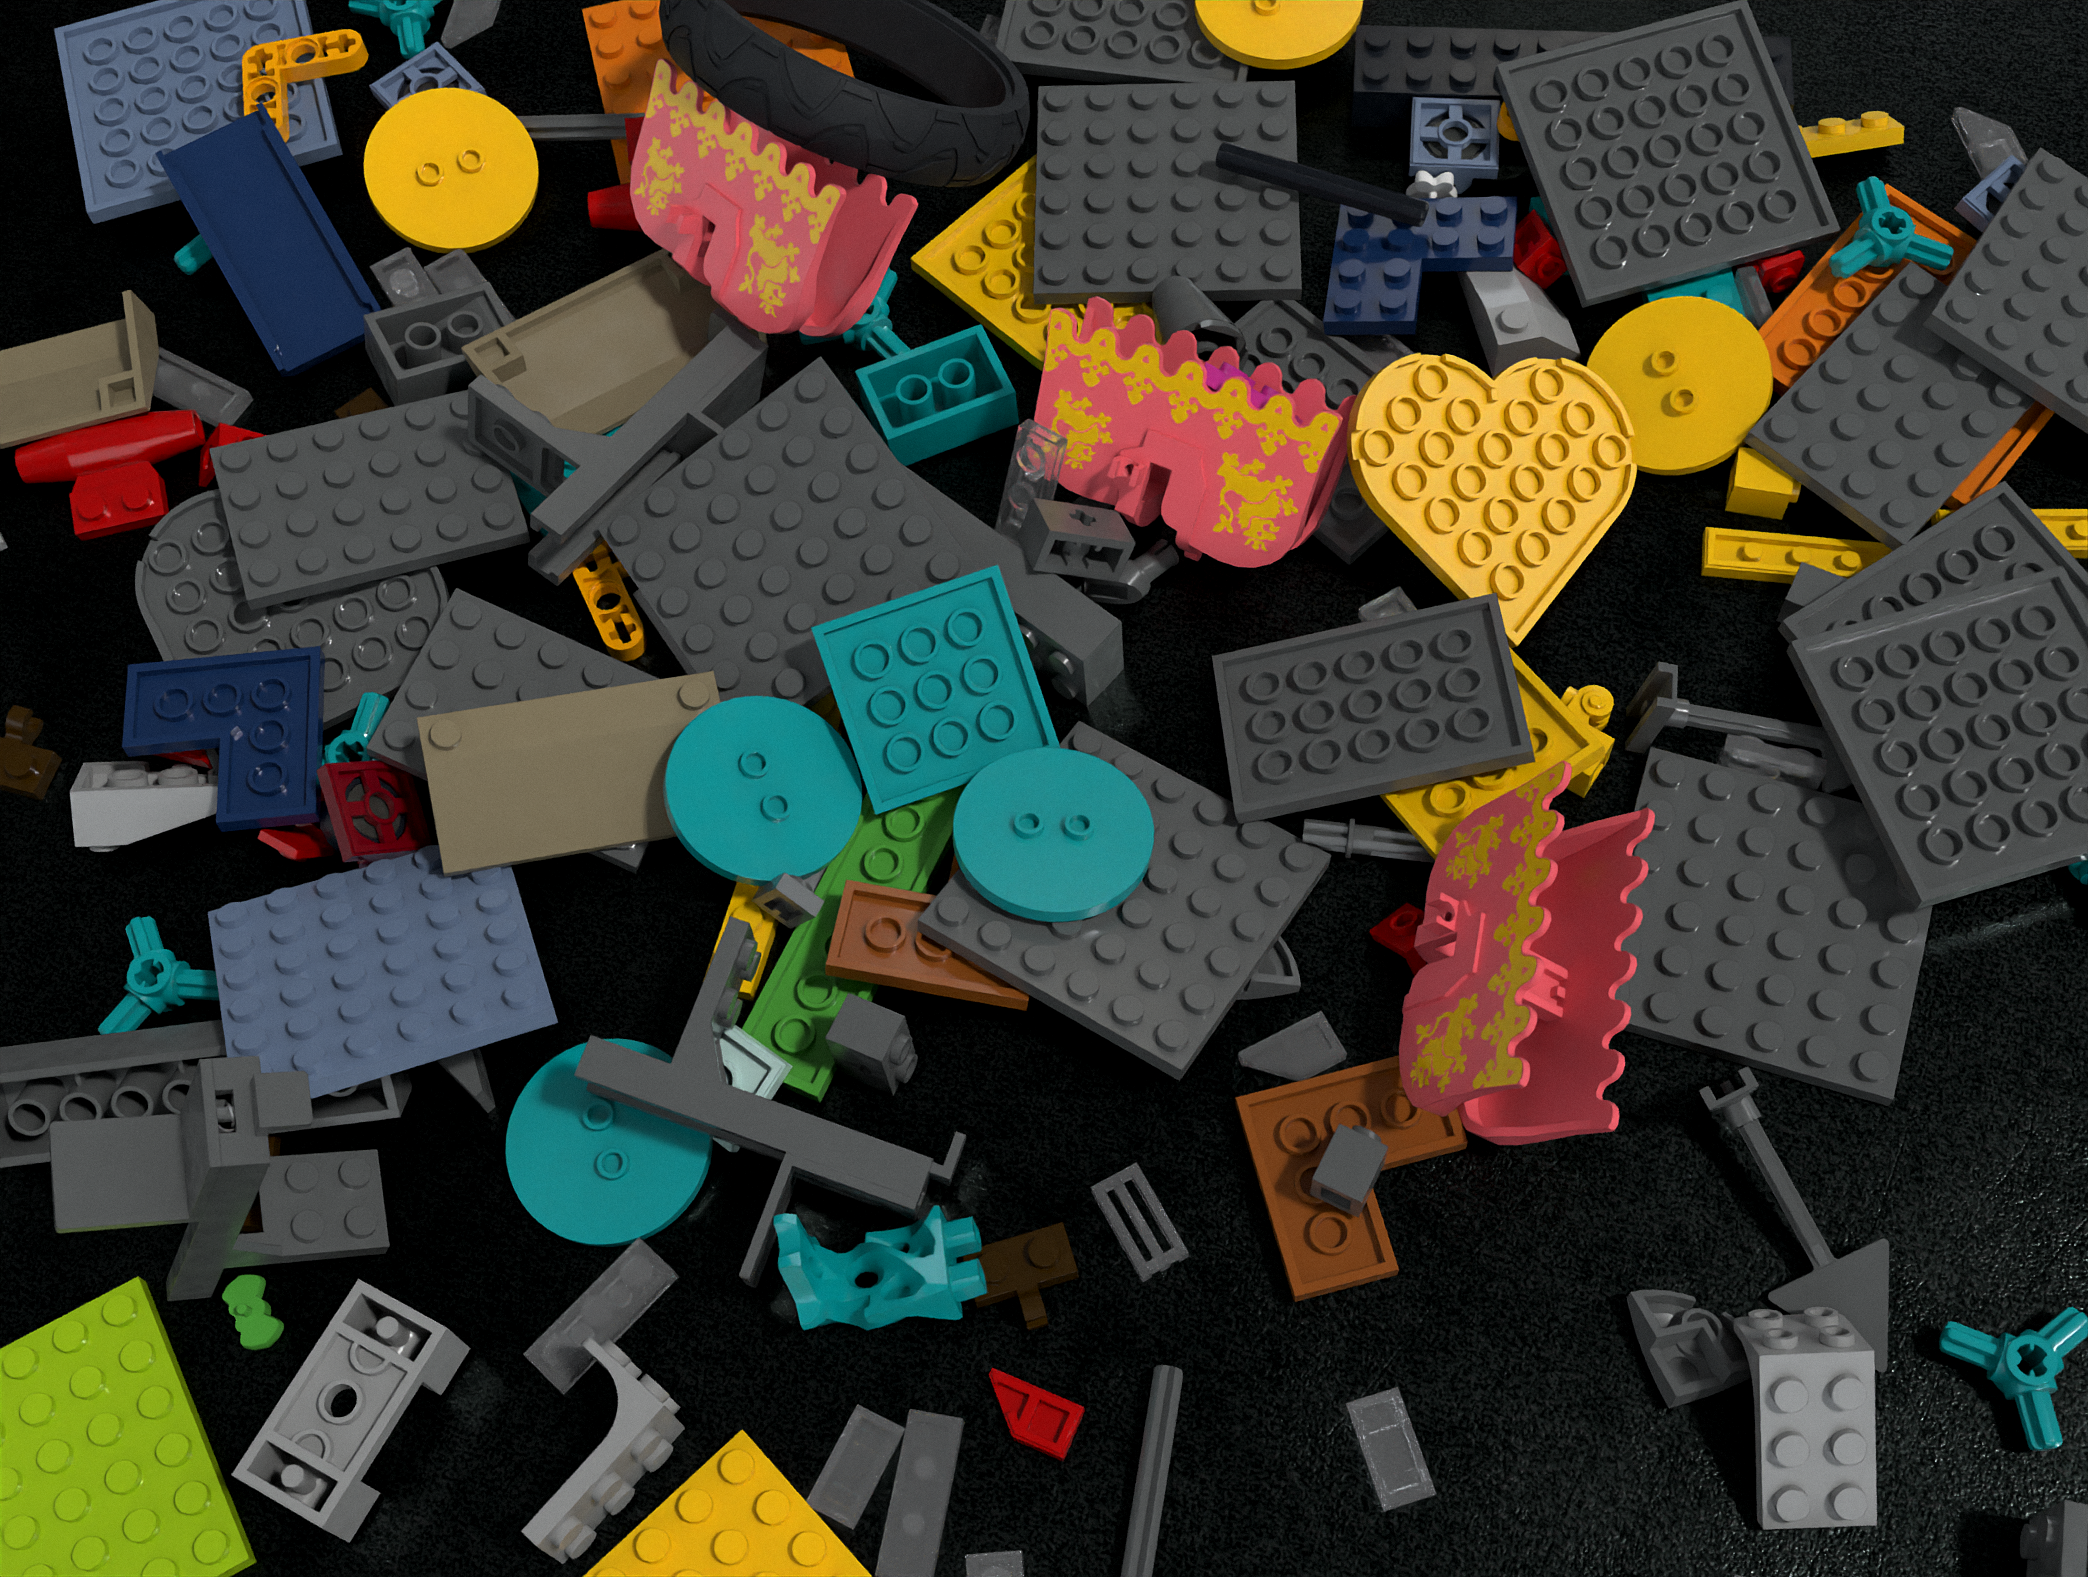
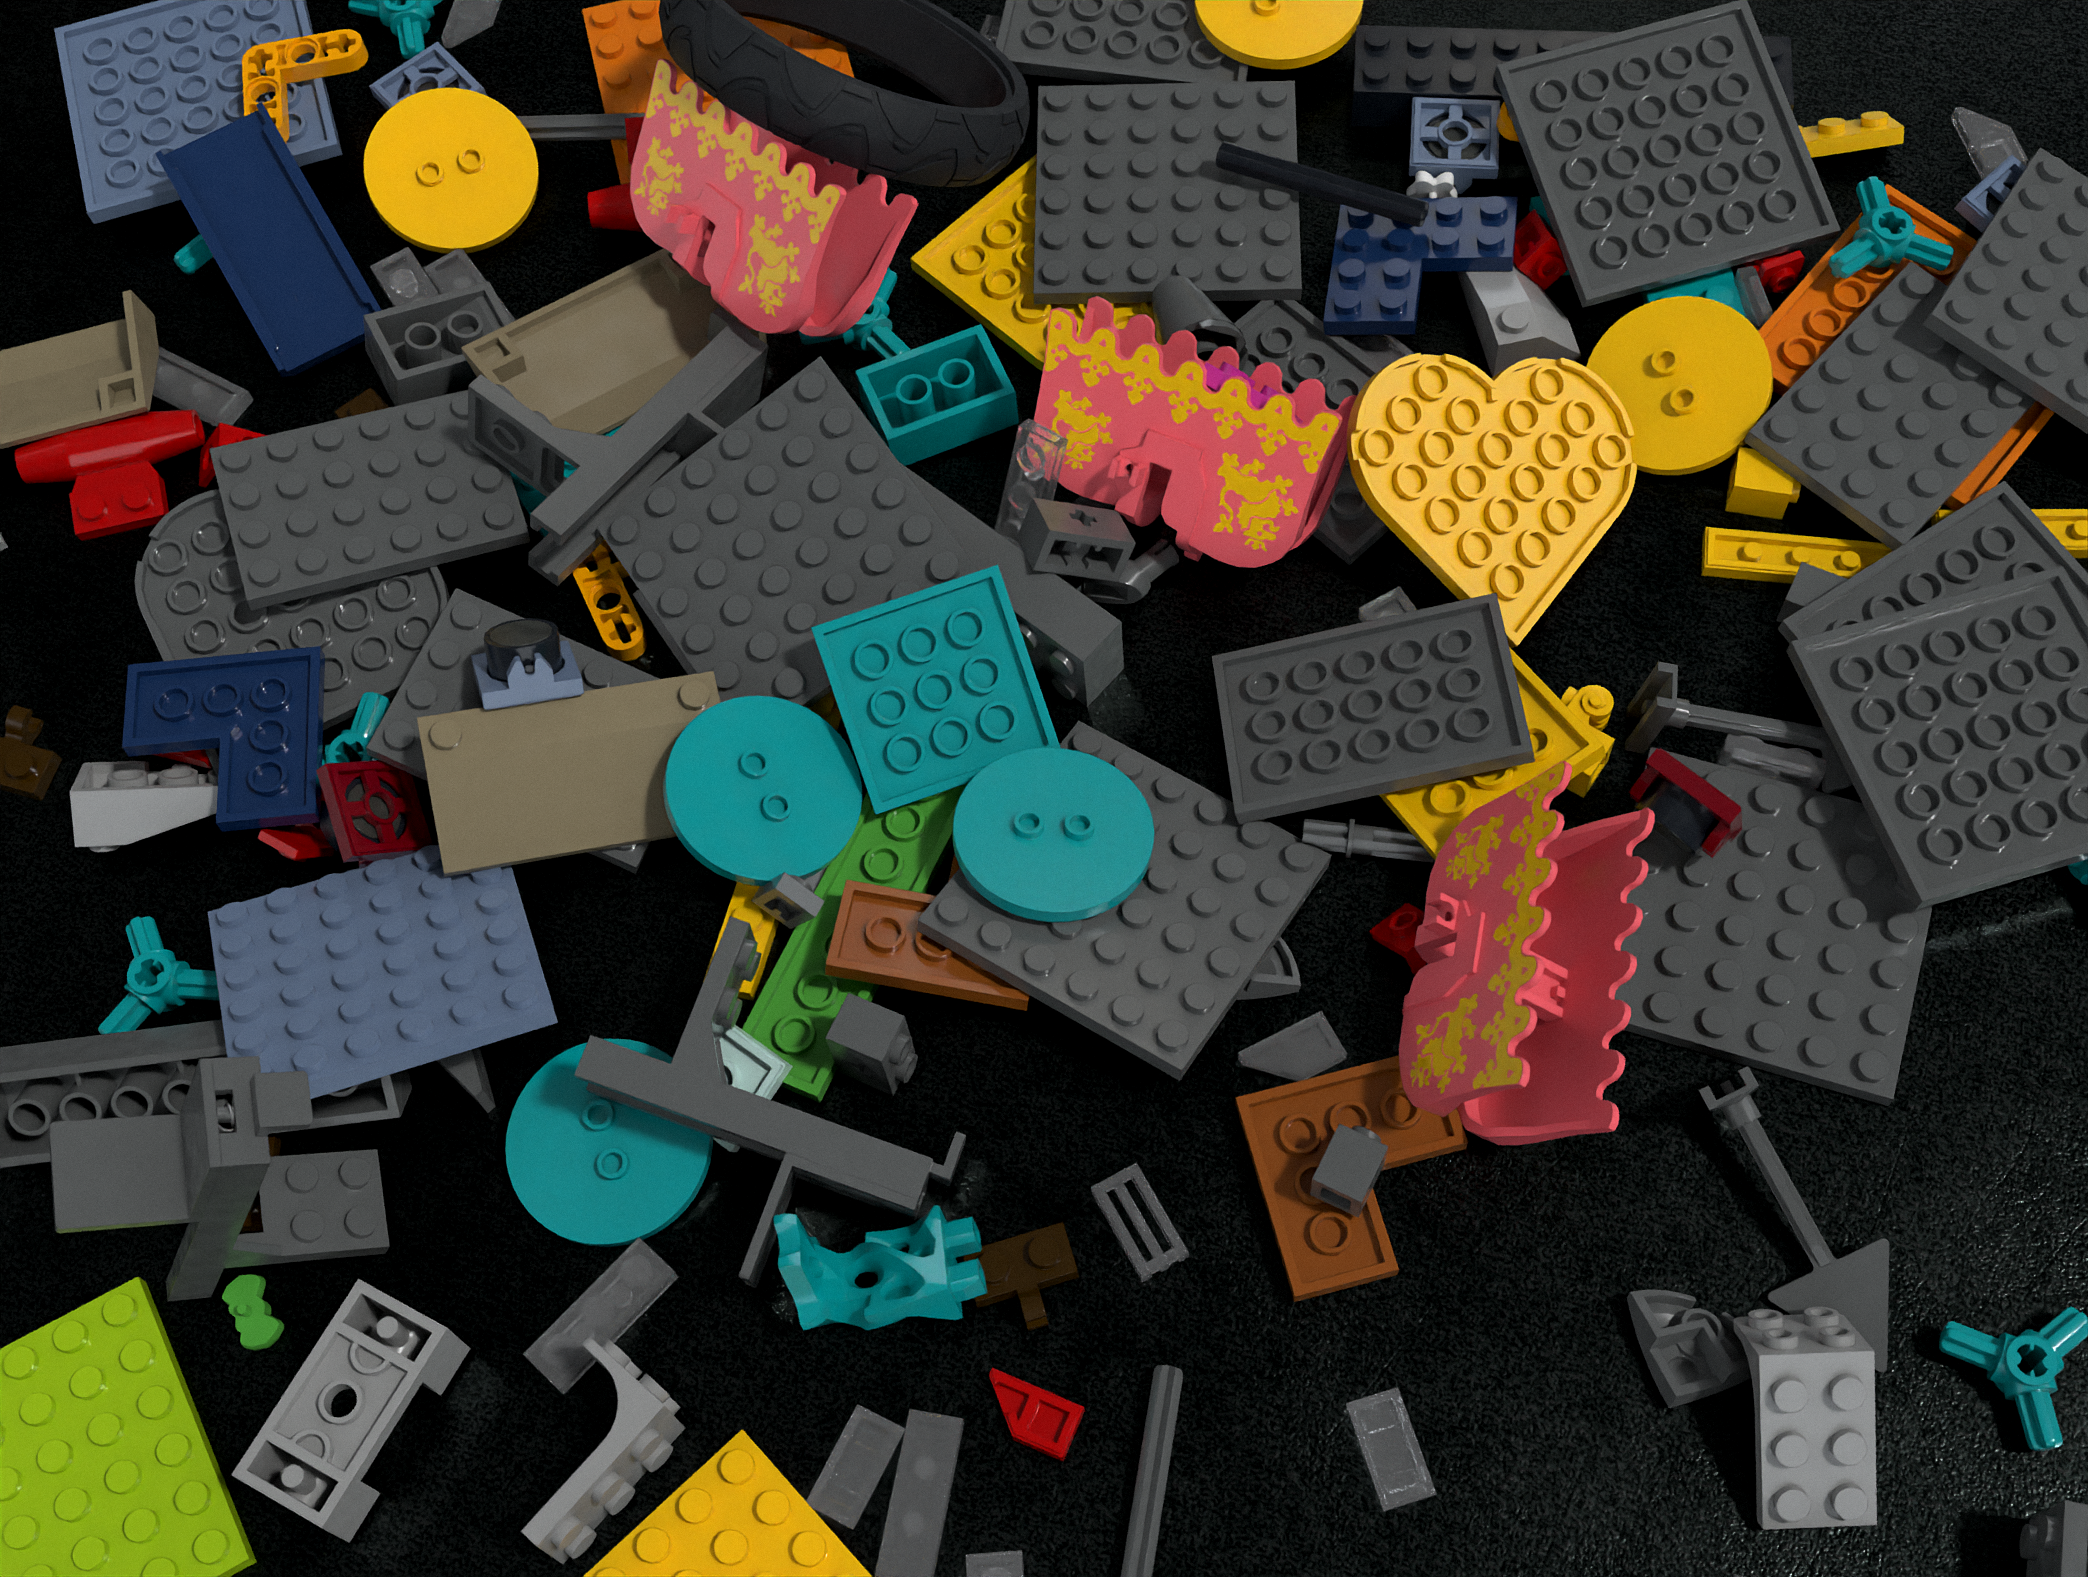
(525, 665): none -> piece
(1686, 806): none -> piece

